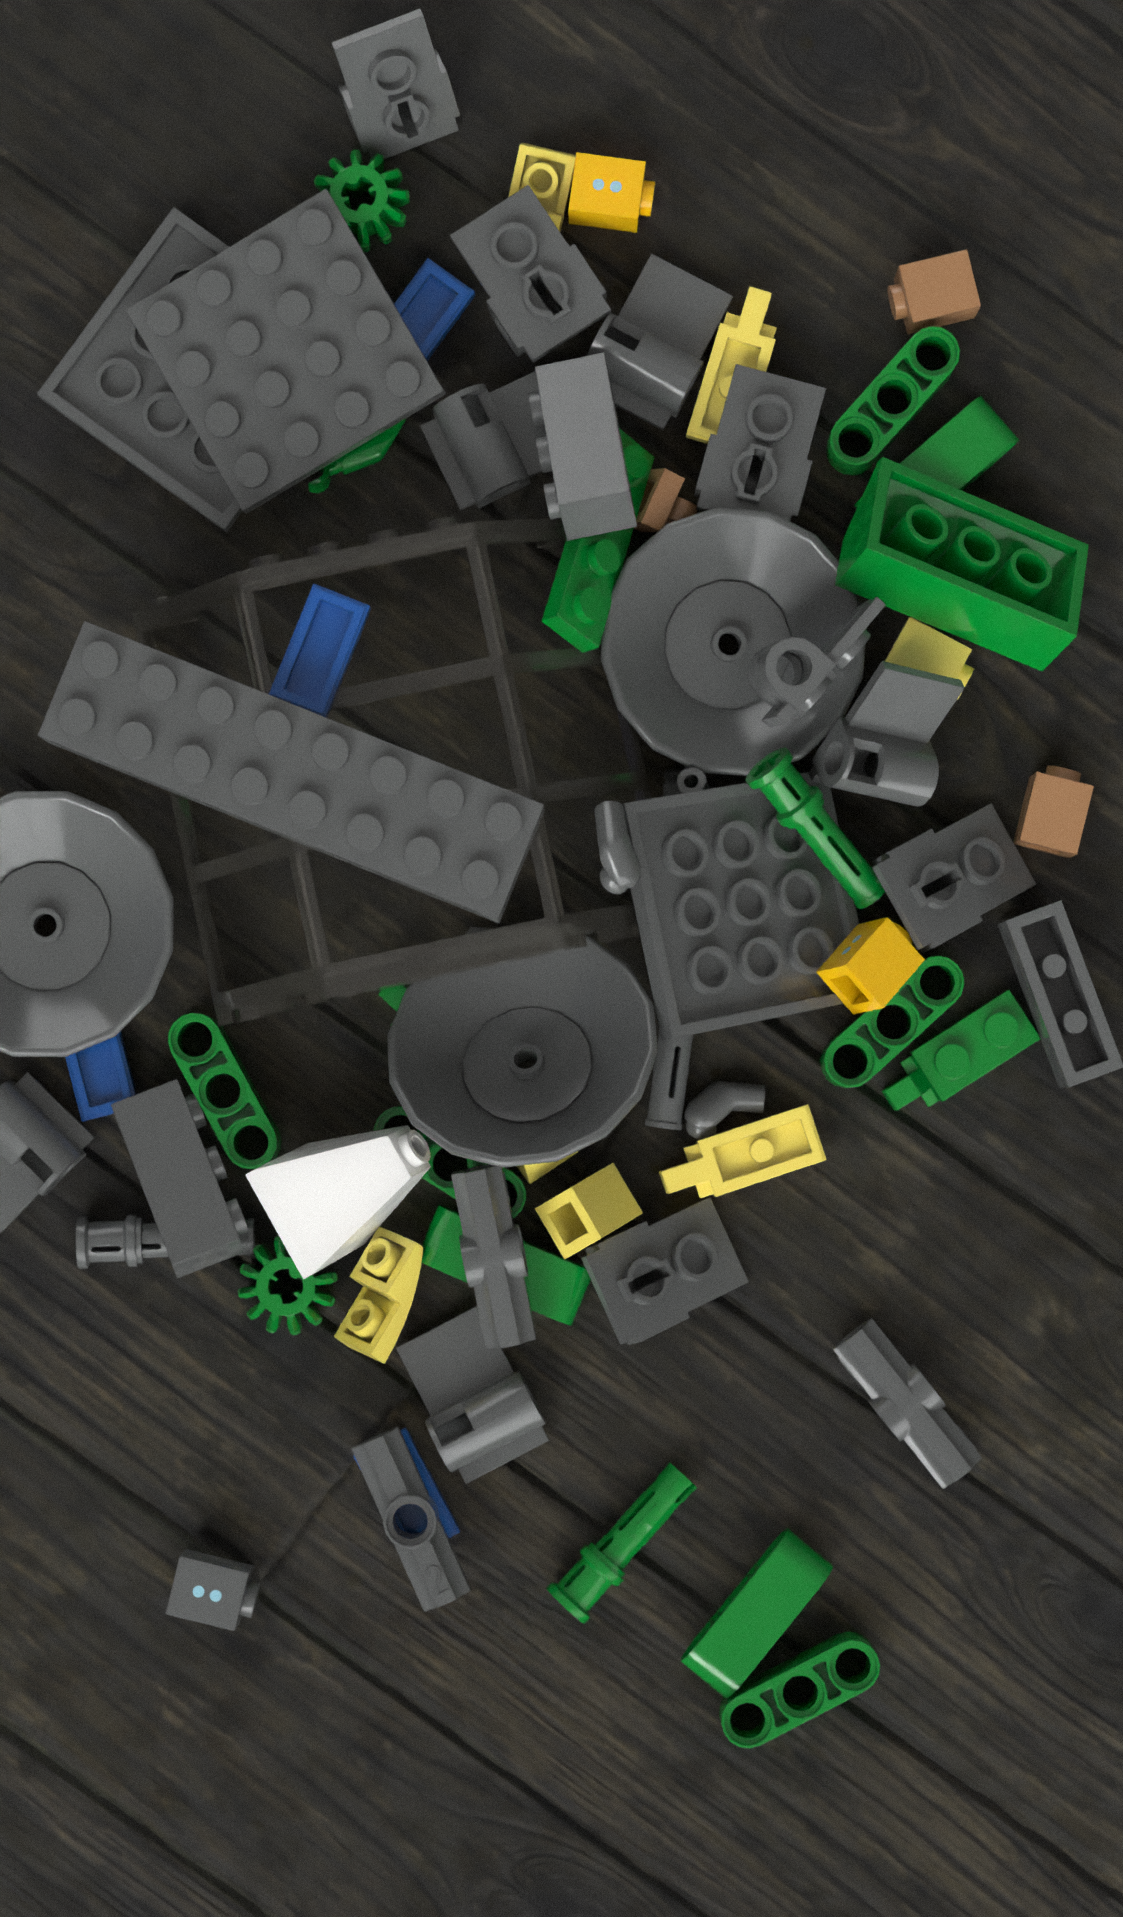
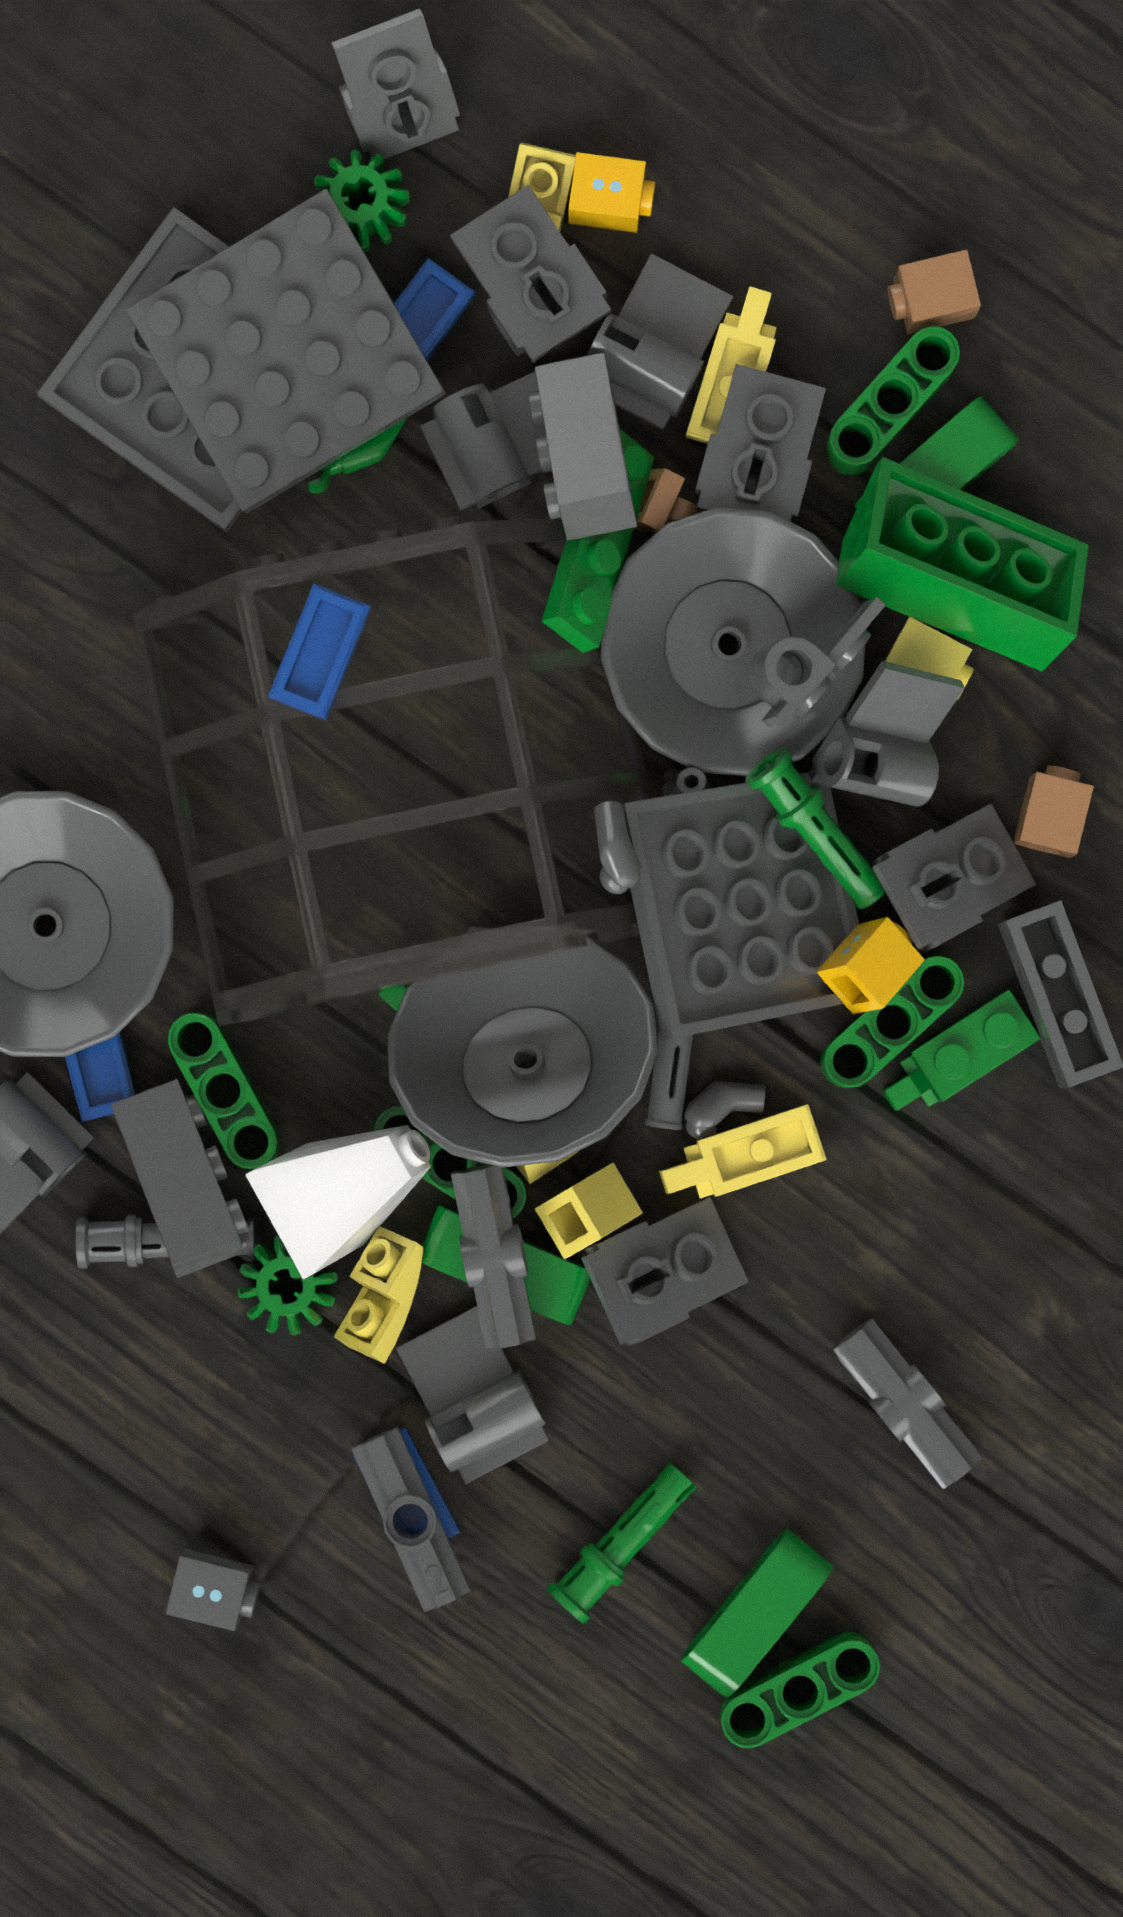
(291, 772): dark grey brick -> none

